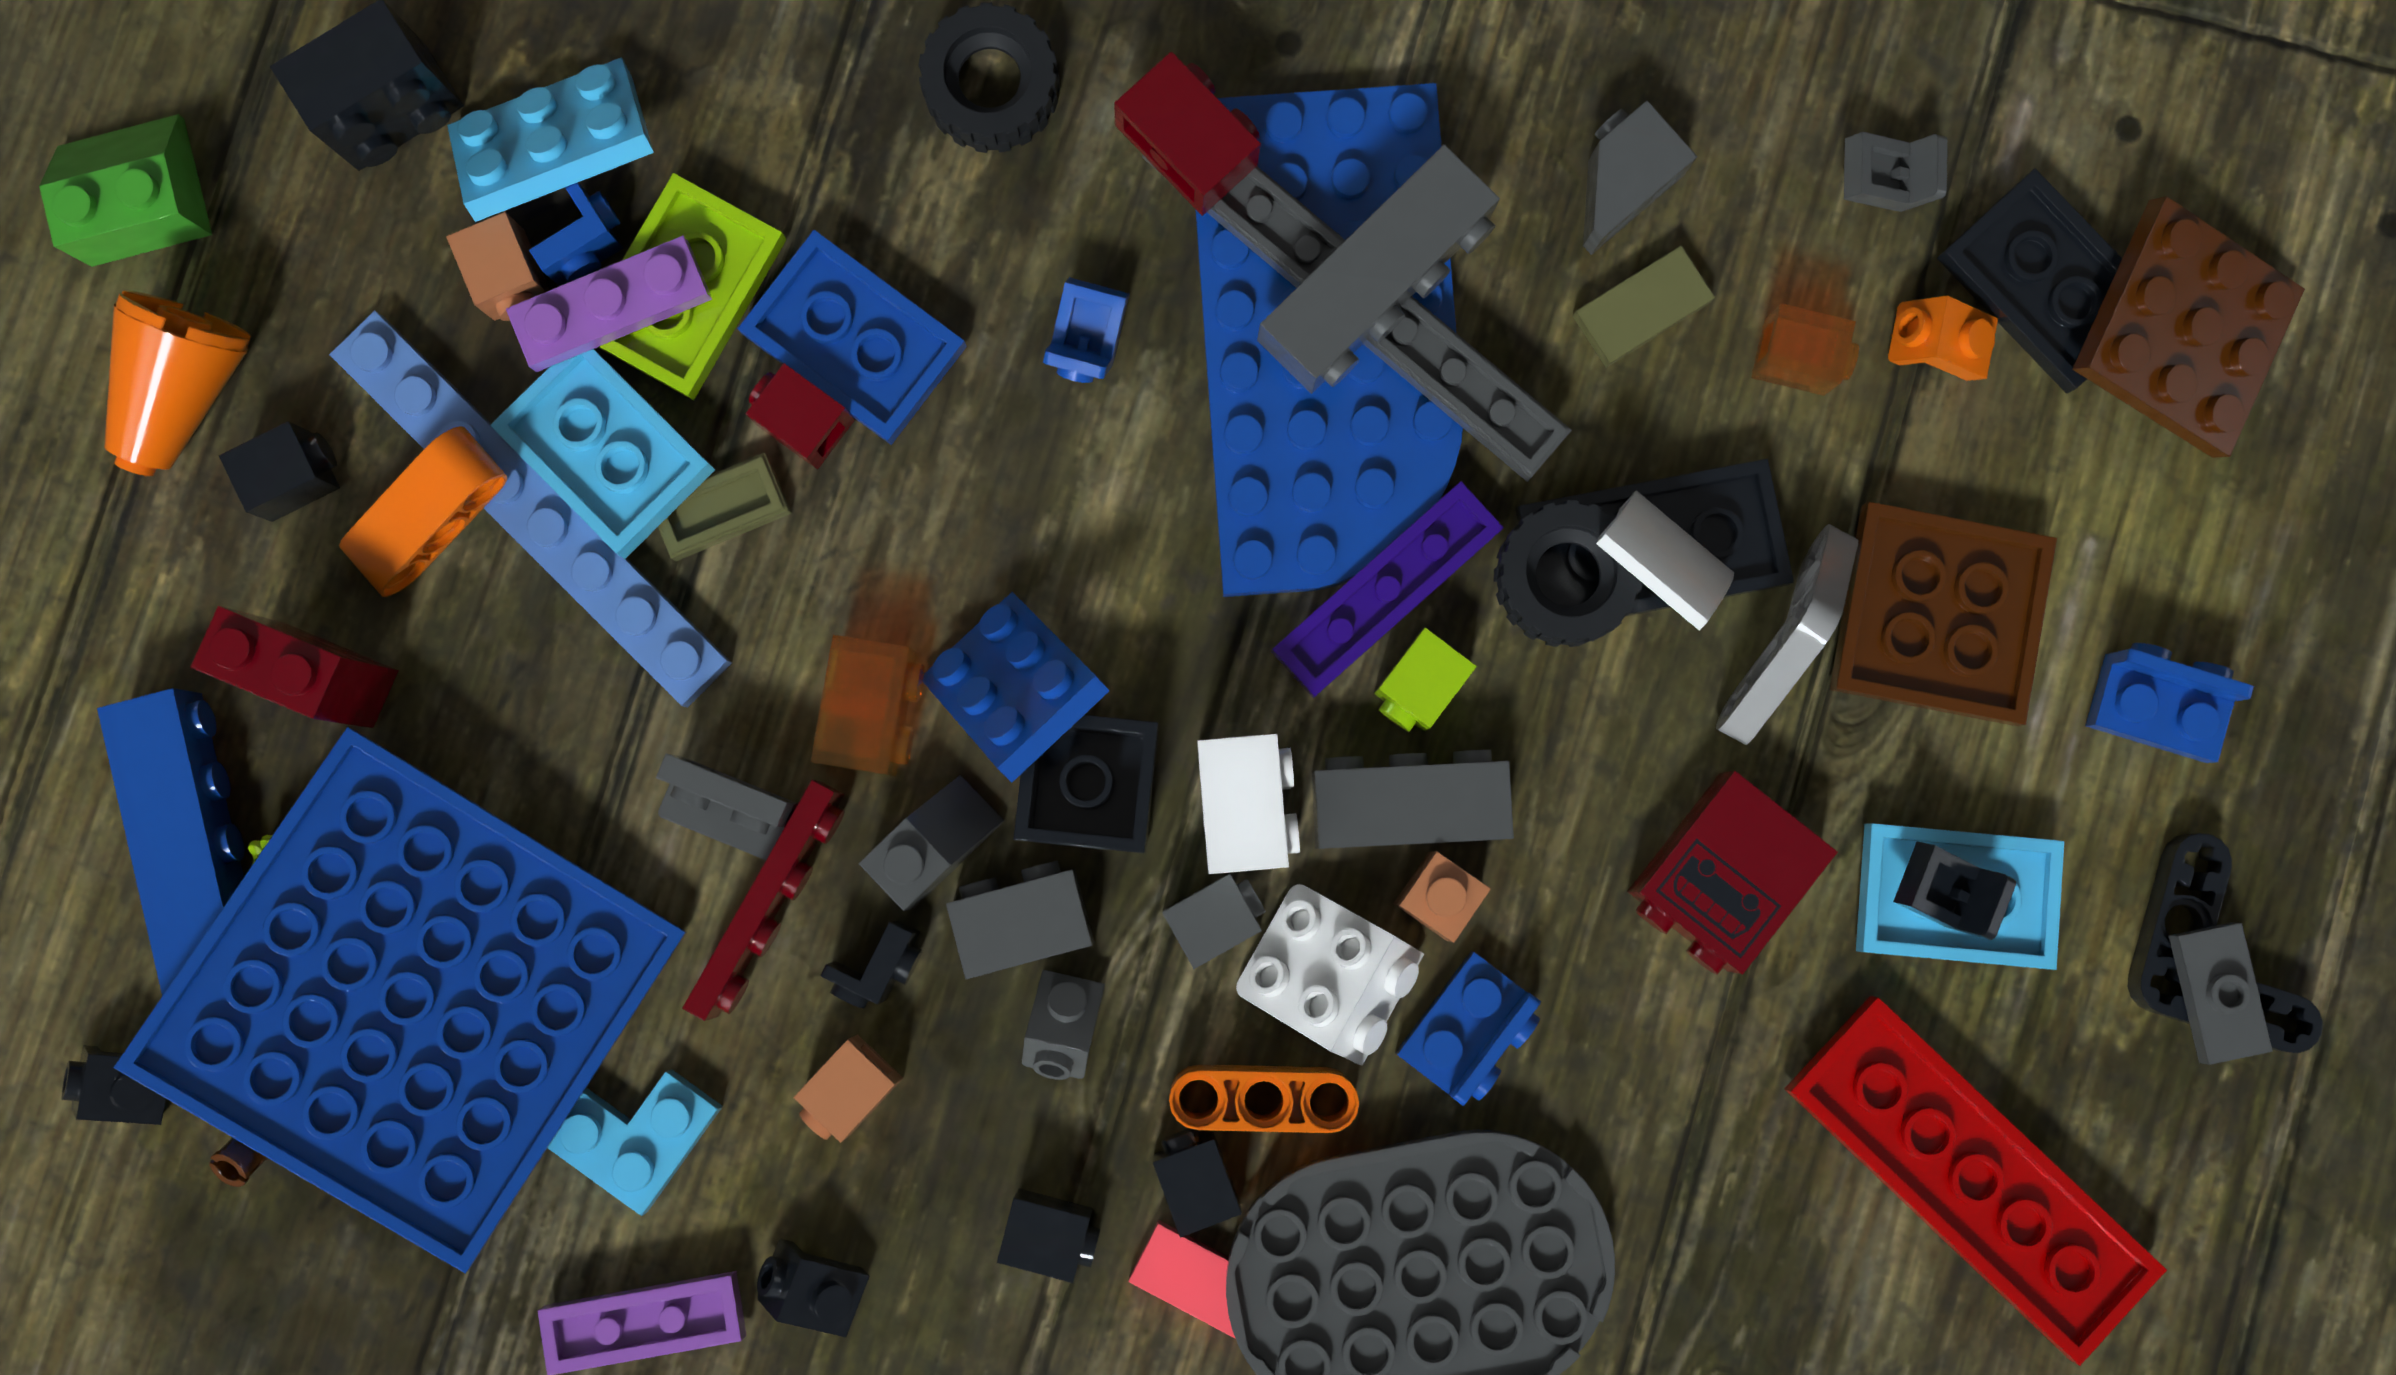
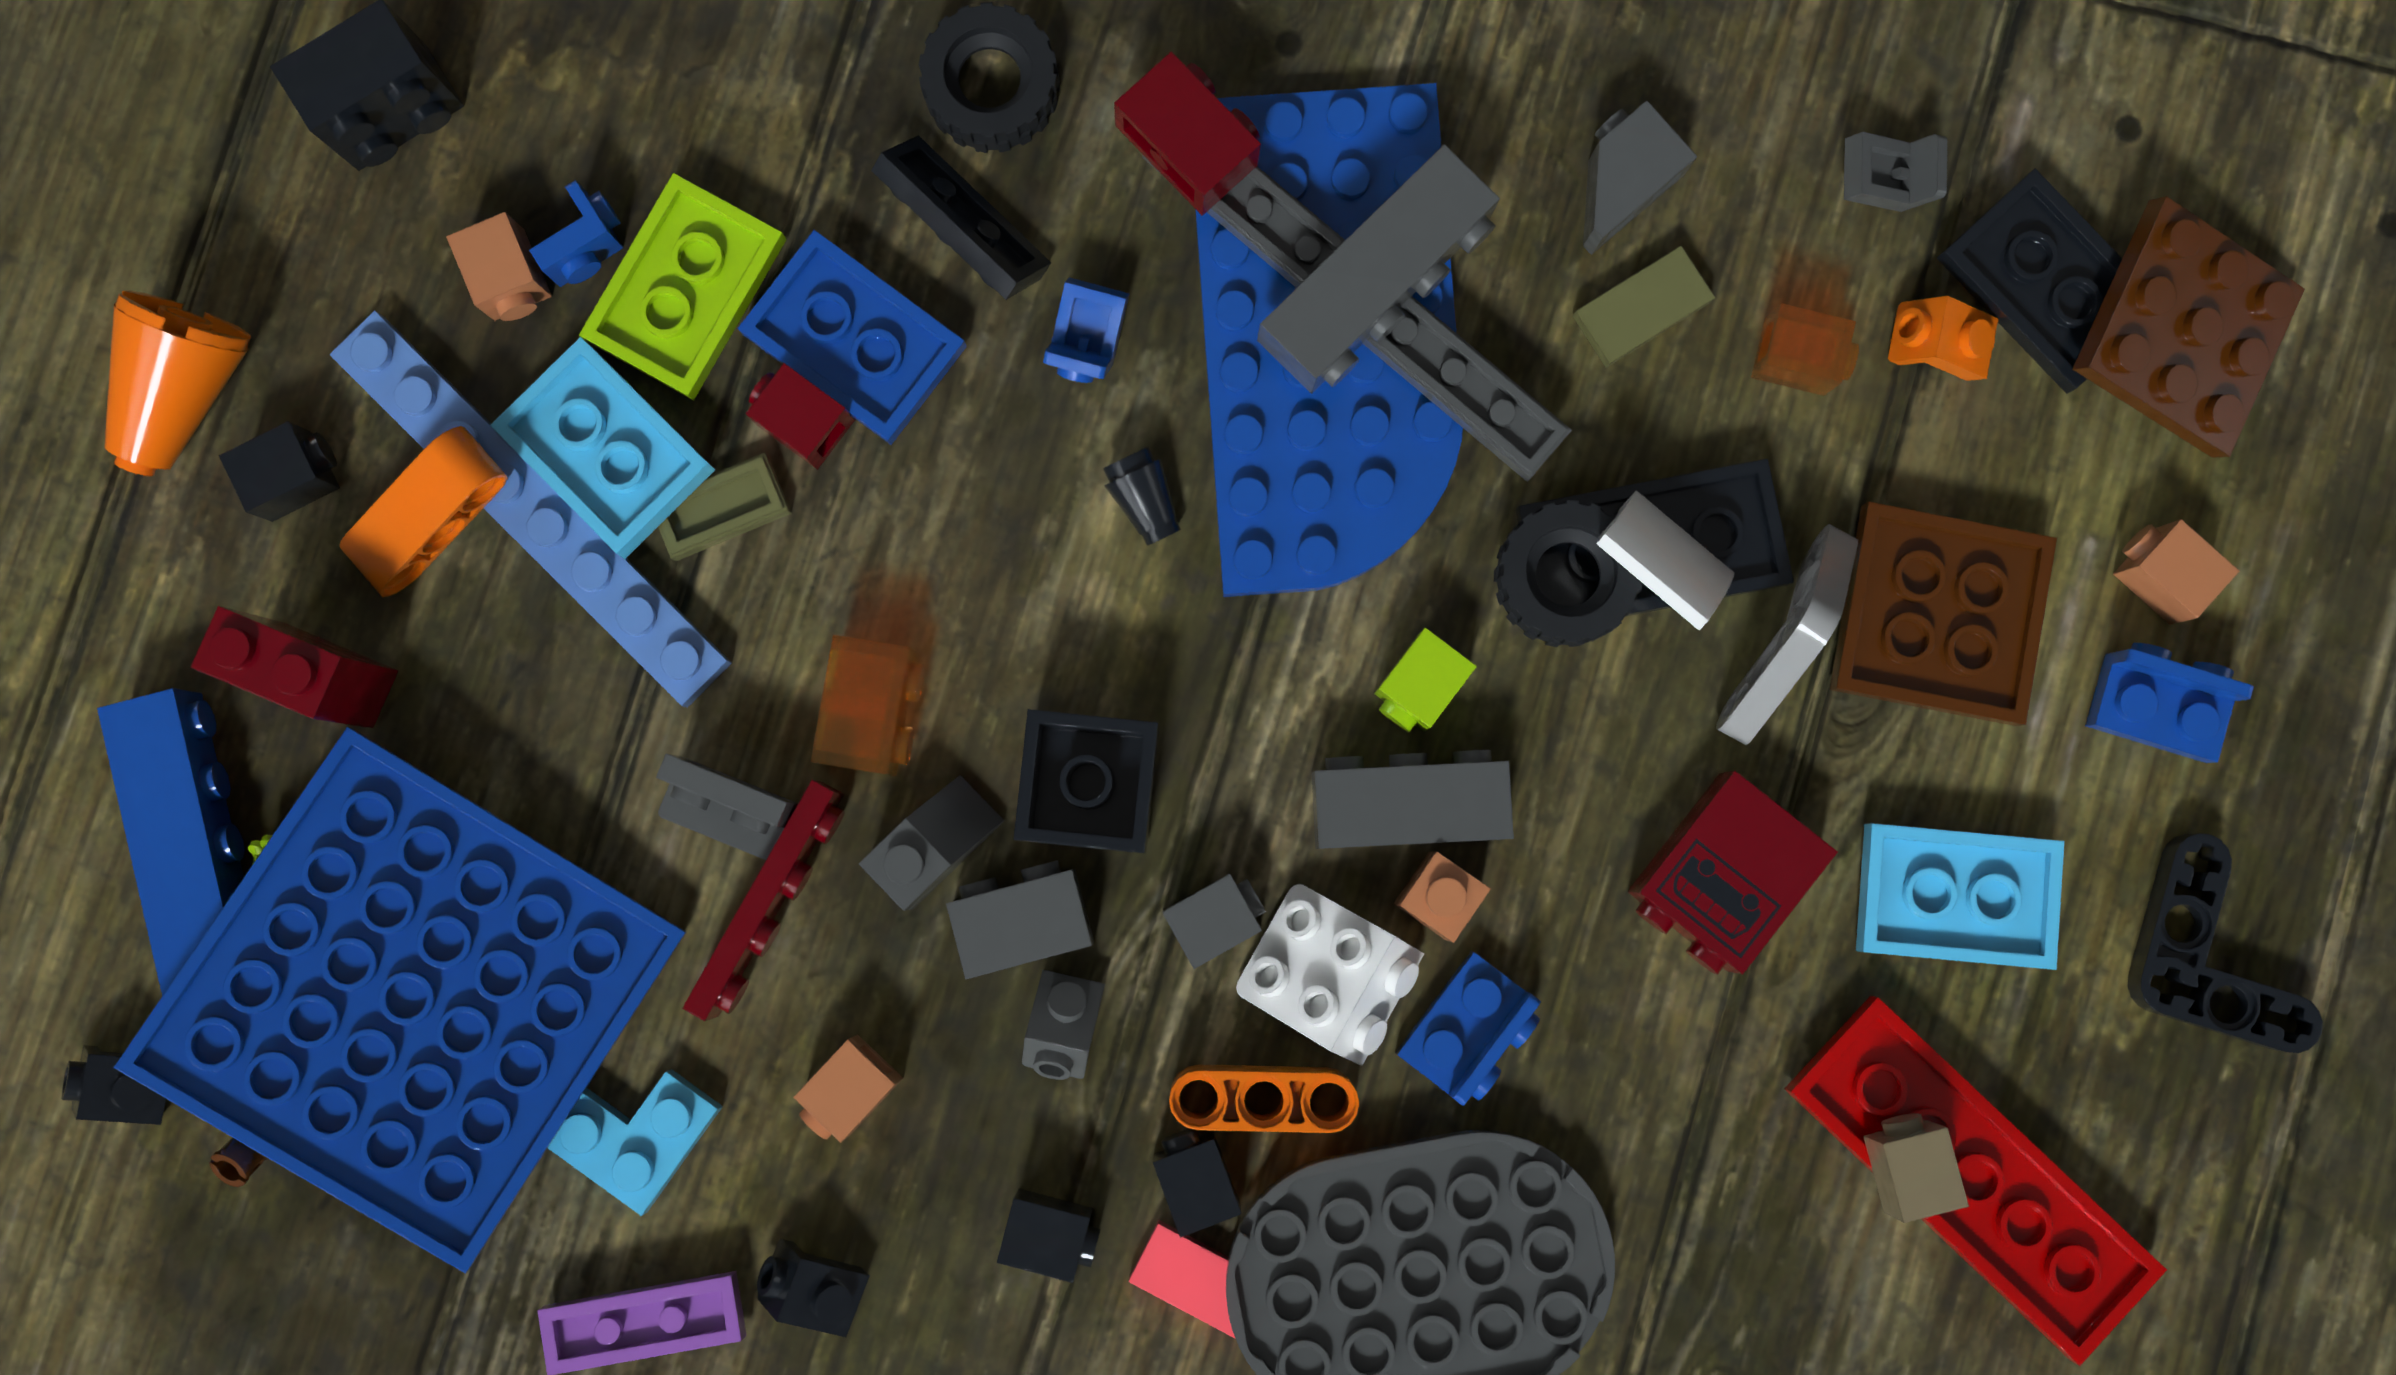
(124, 193): bright green slope -> none
(548, 139): medium azure plate -> none
(608, 304): medium lavender plate -> none
(891, 962): black bracket -> none
(961, 217): none -> black plate
(1013, 686): blue plate -> none
(1143, 495): none -> black cone
(1245, 803): white brick -> none
(1387, 589): dark purple plate -> none
(1915, 1168): none -> dark tan brick
(1954, 891): black bracket -> none
(2174, 571): none -> nougat brick
(2220, 993): dark grey plate -> none

